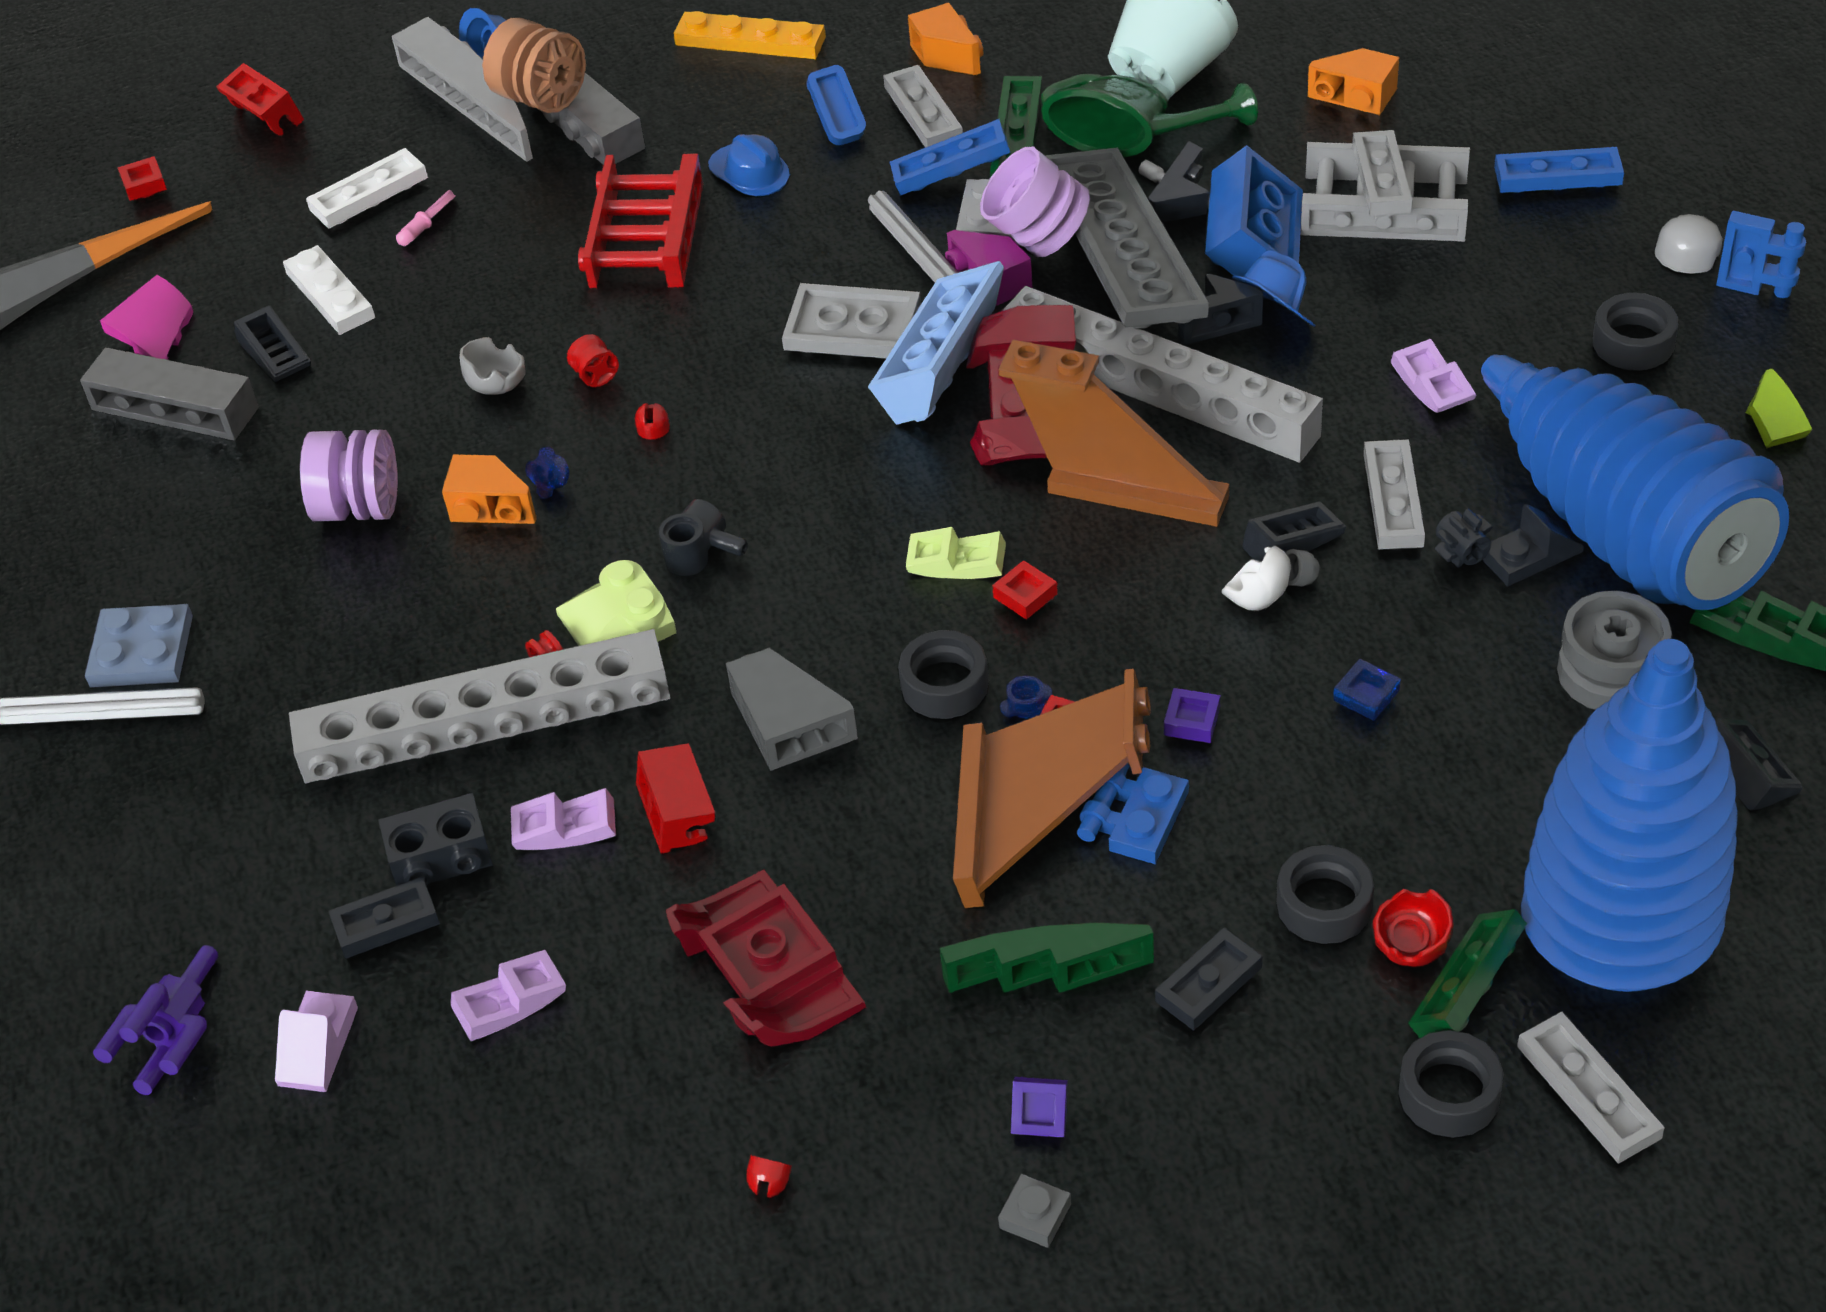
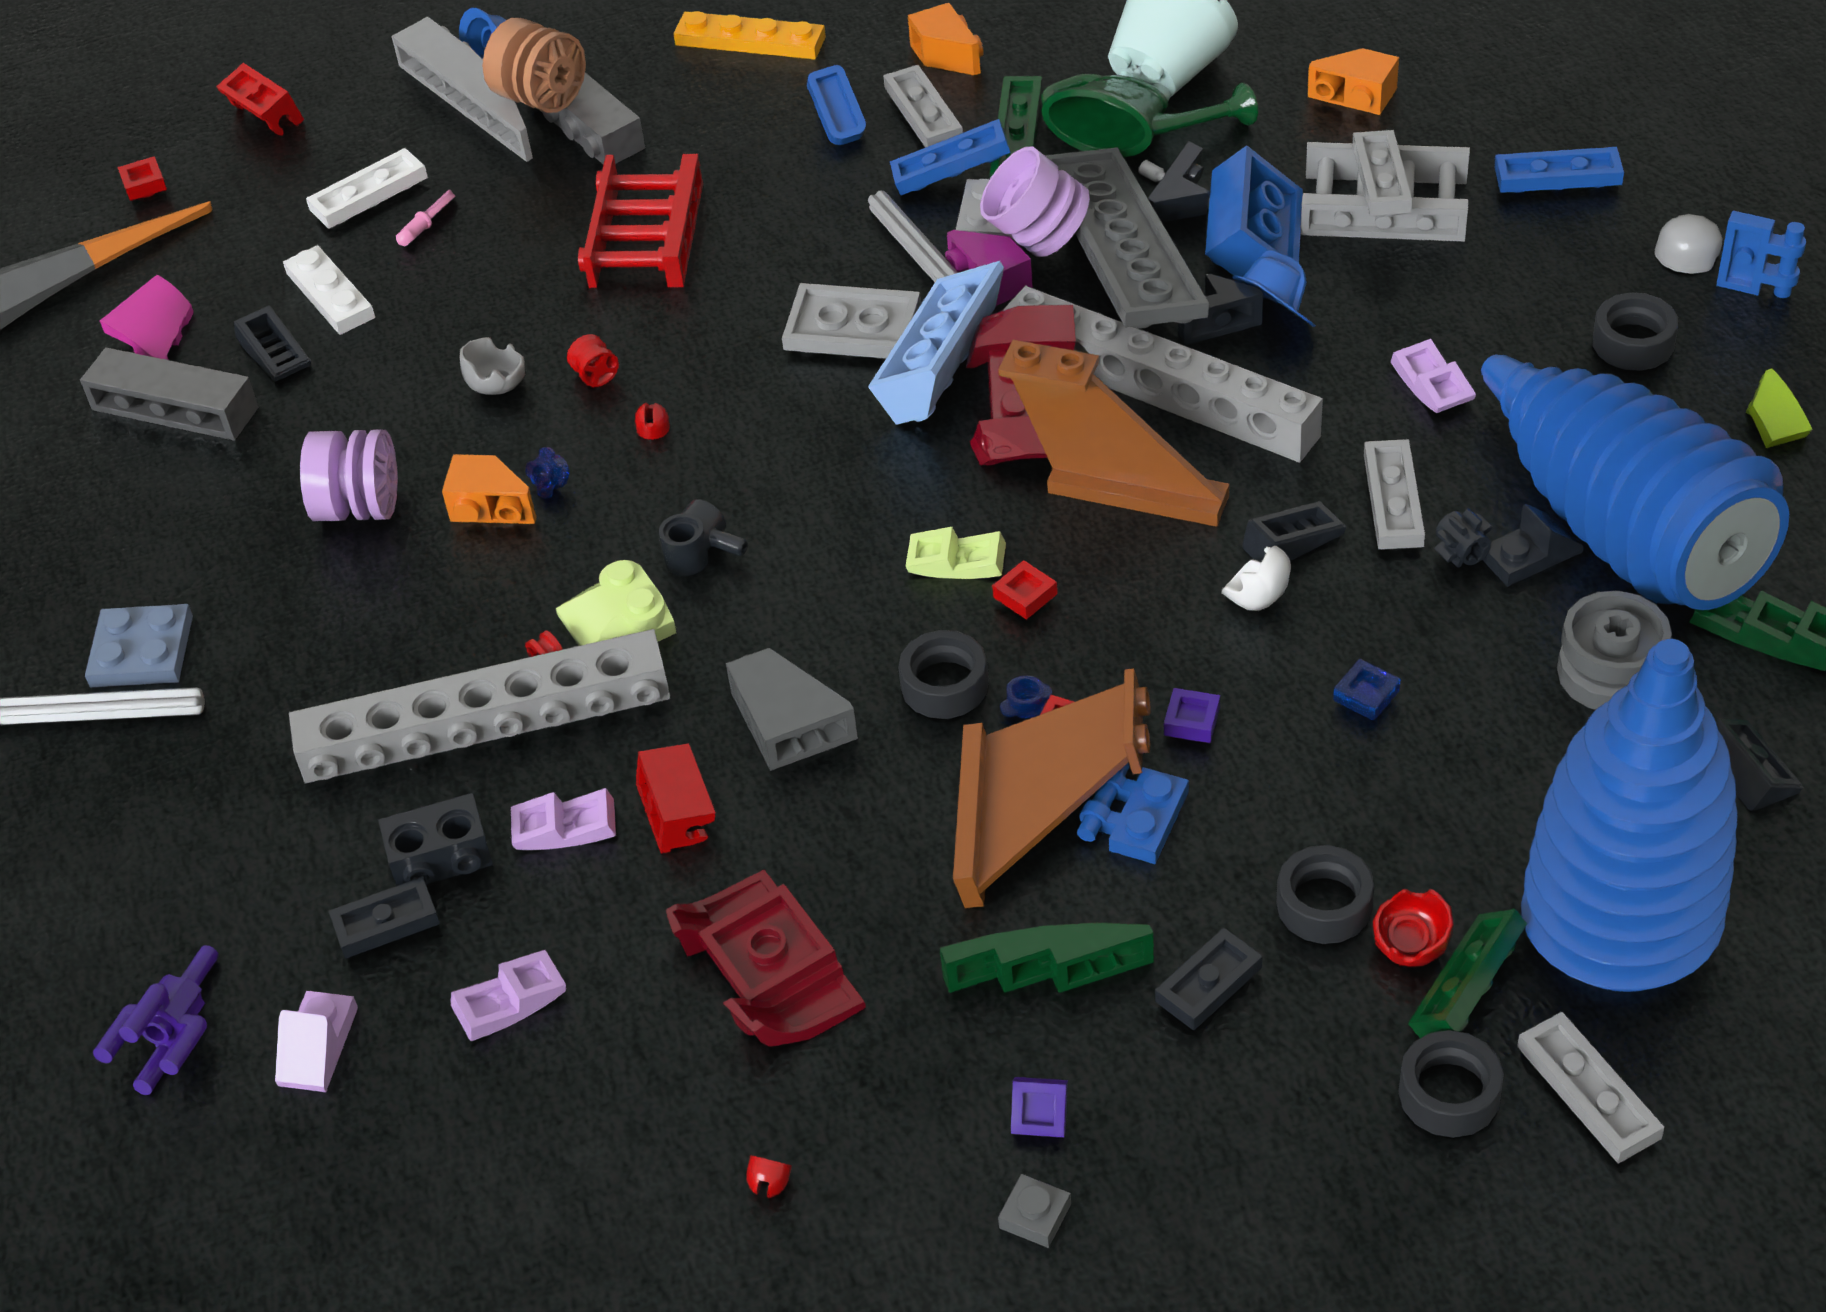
(750, 165): blue piece -> none
(1304, 568): dark grey hinge -> none

